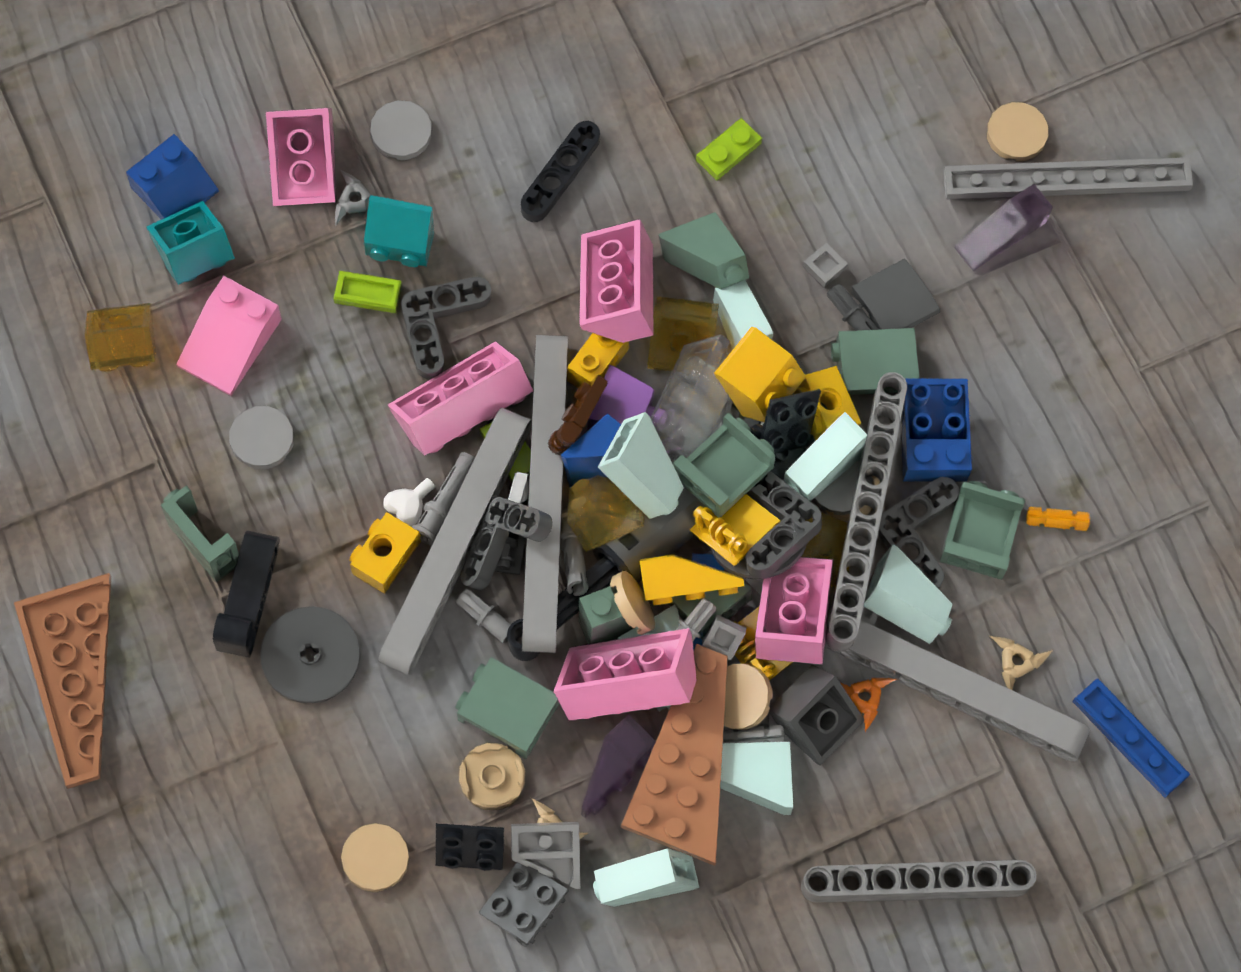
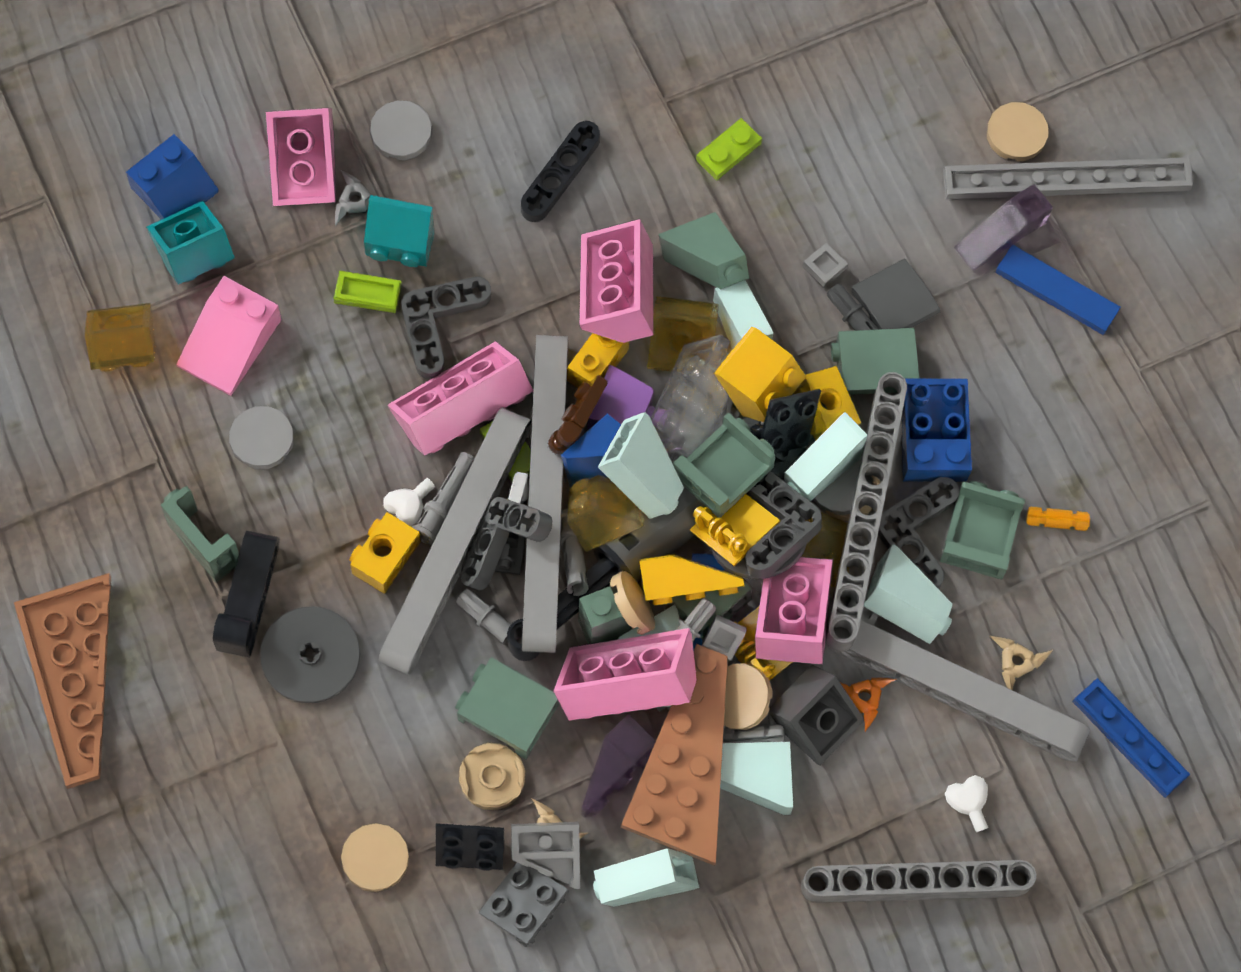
(969, 800): none -> white rock
(1057, 289): none -> blue tile

